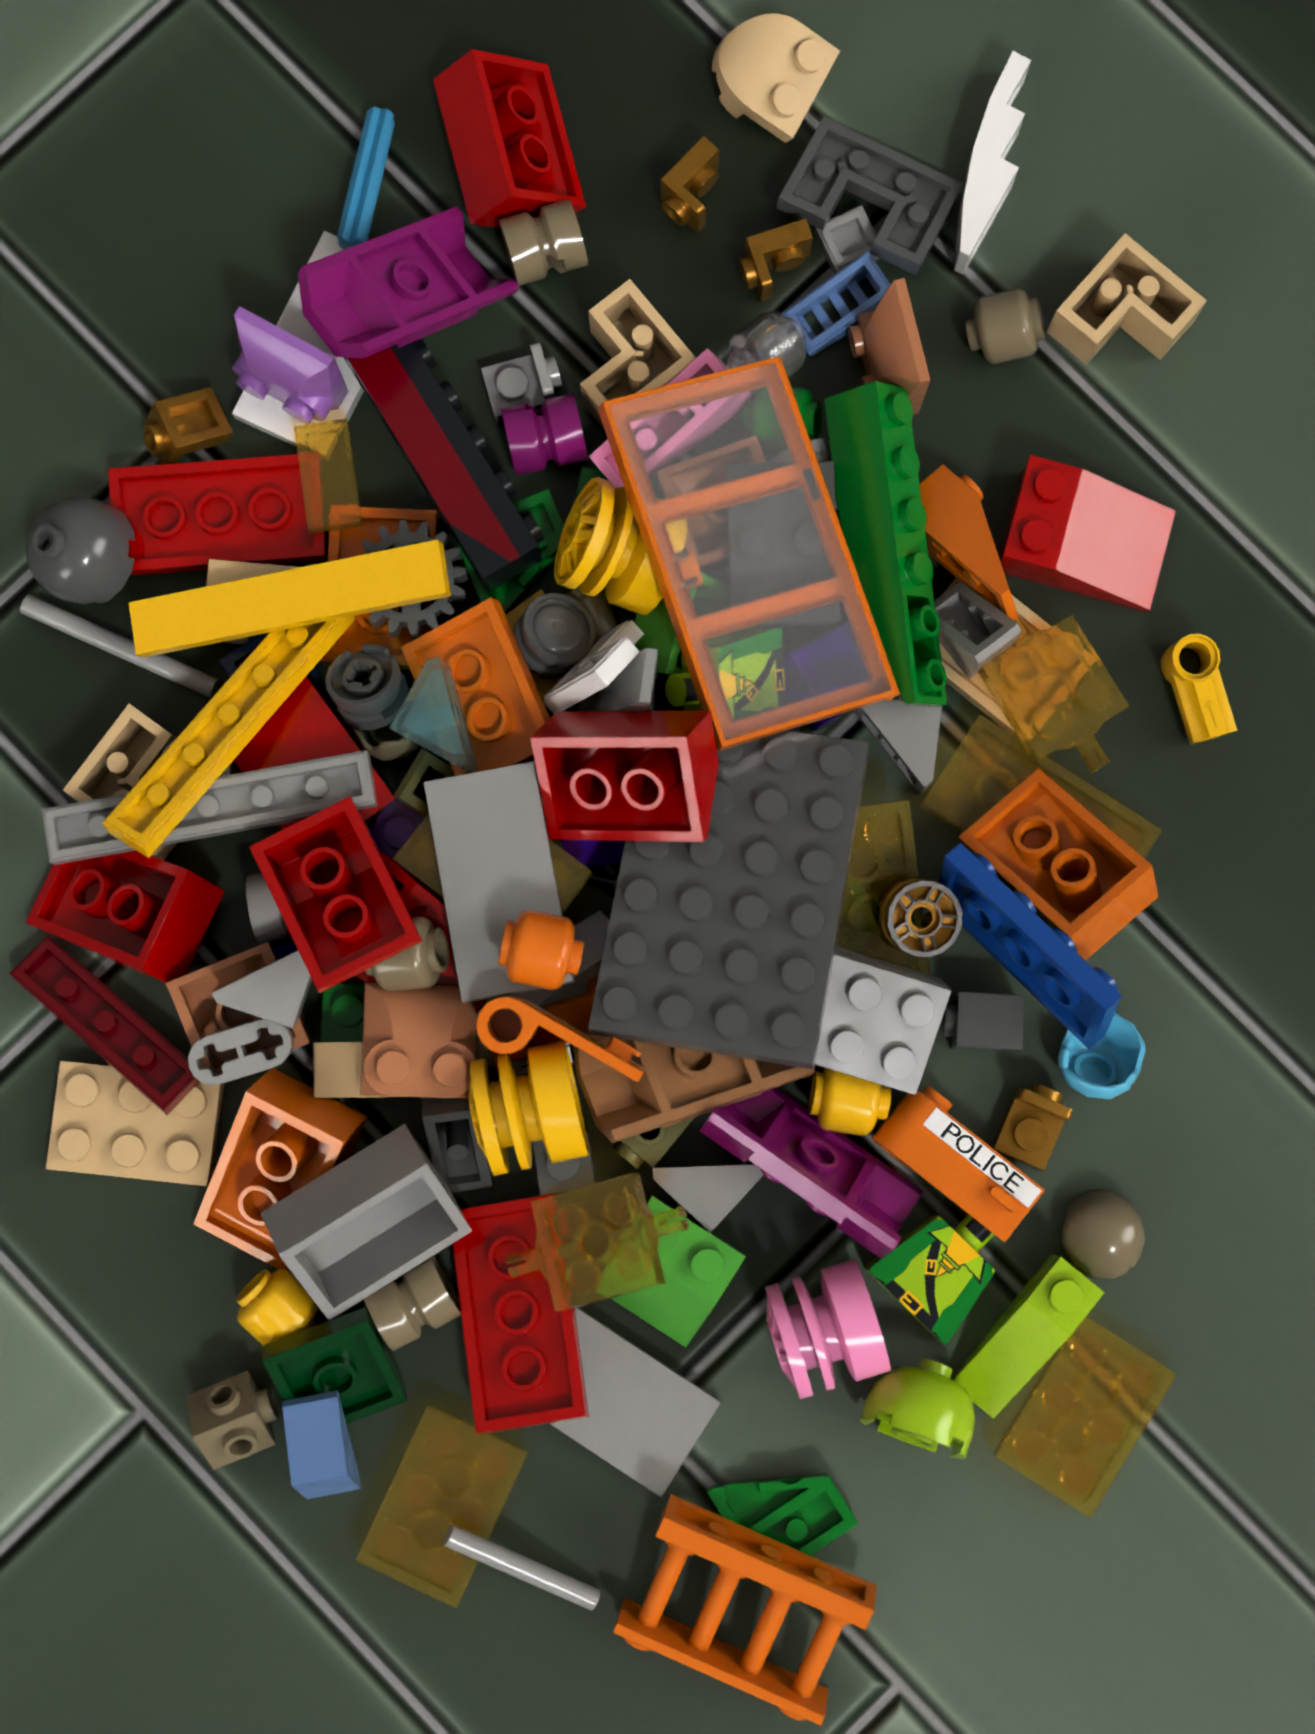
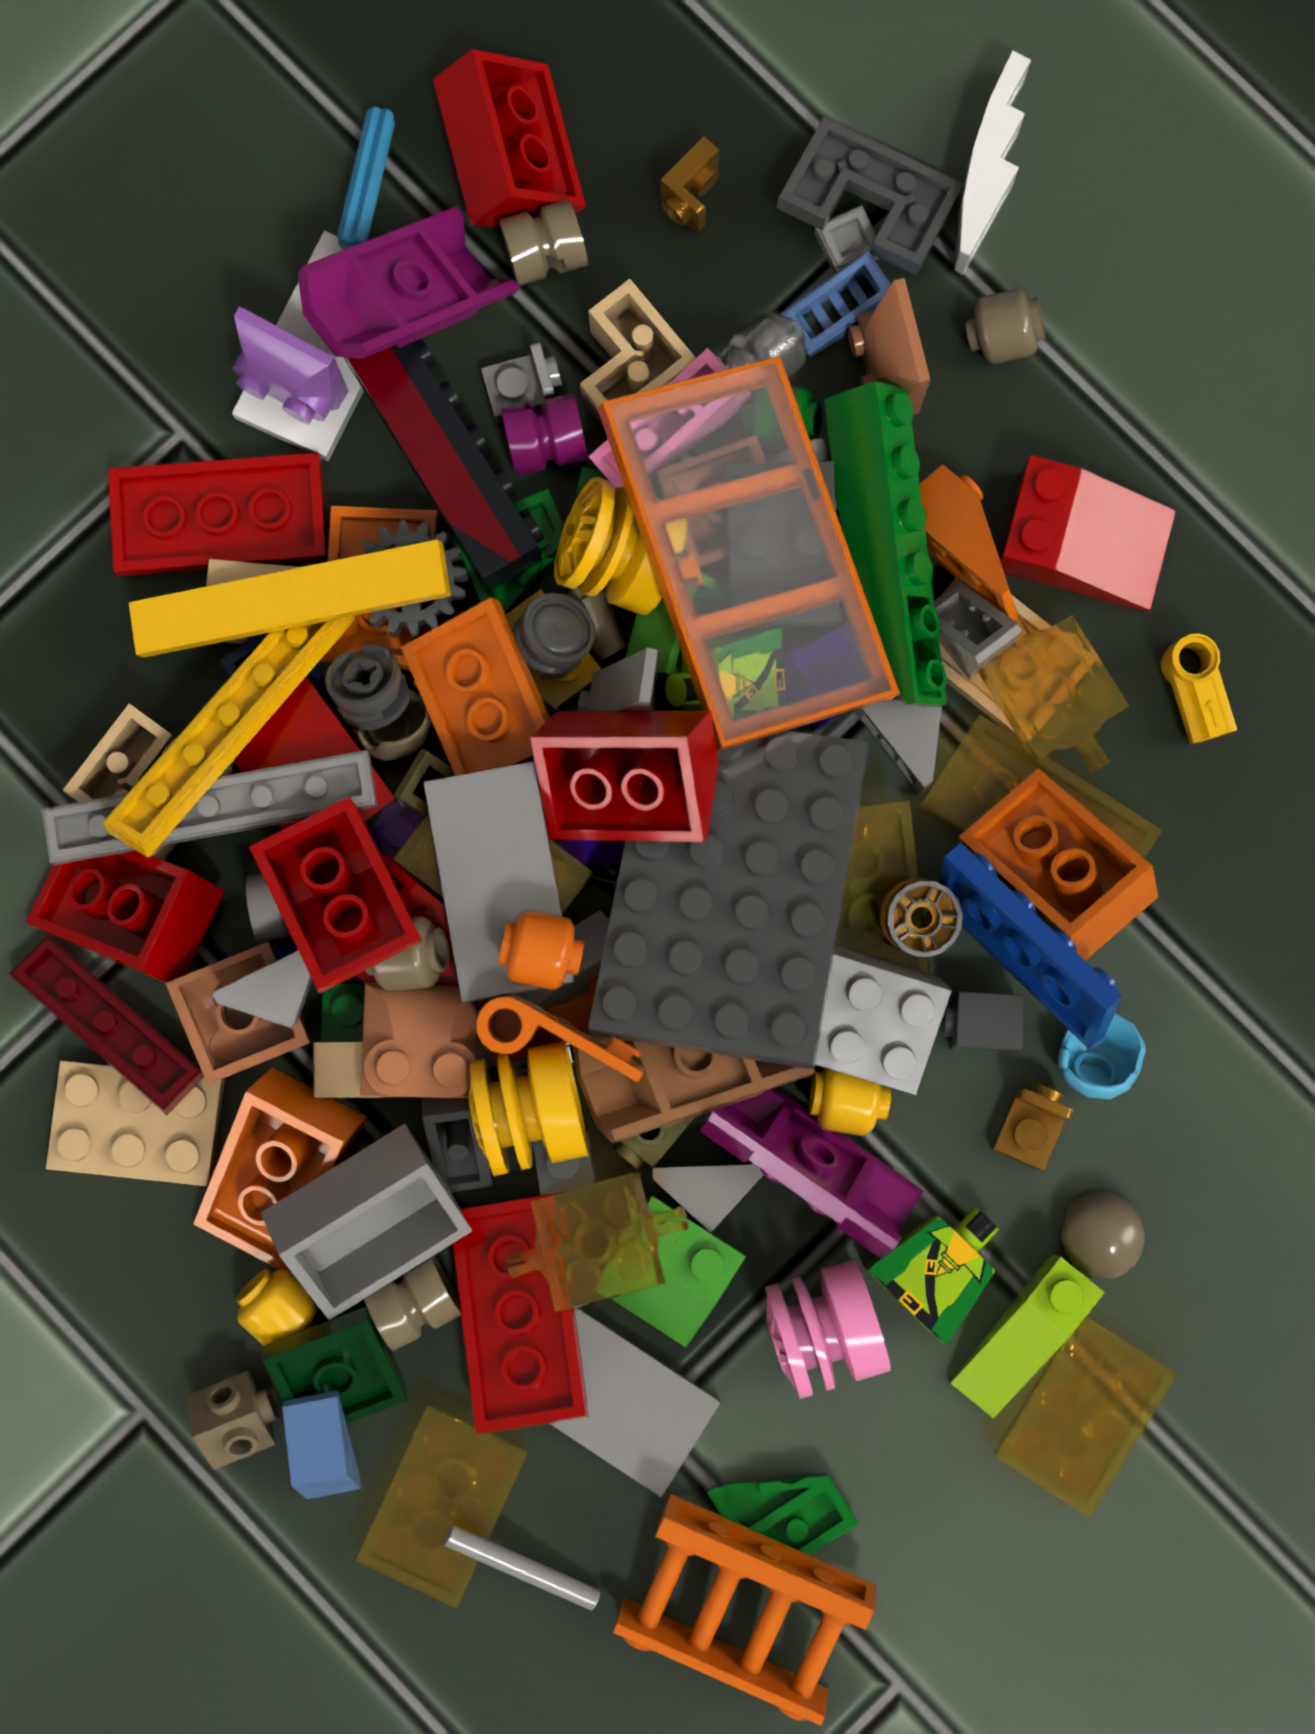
(80, 550): dark grey cylinder -> none
(118, 645): light grey bar -> none
(185, 425): pearl gold bracket -> none
(245, 1063): light grey beam -> none
(328, 476): clear yellow tile -> none
(435, 718): clear light blue slope -> none
(597, 668): white tile -> none
(772, 71): tan slope -> none
(776, 248): pearl gold bracket -> none
(922, 1408): lime cylinder -> none
(957, 1162): orange door -> none
(1128, 293): tan brick -> none

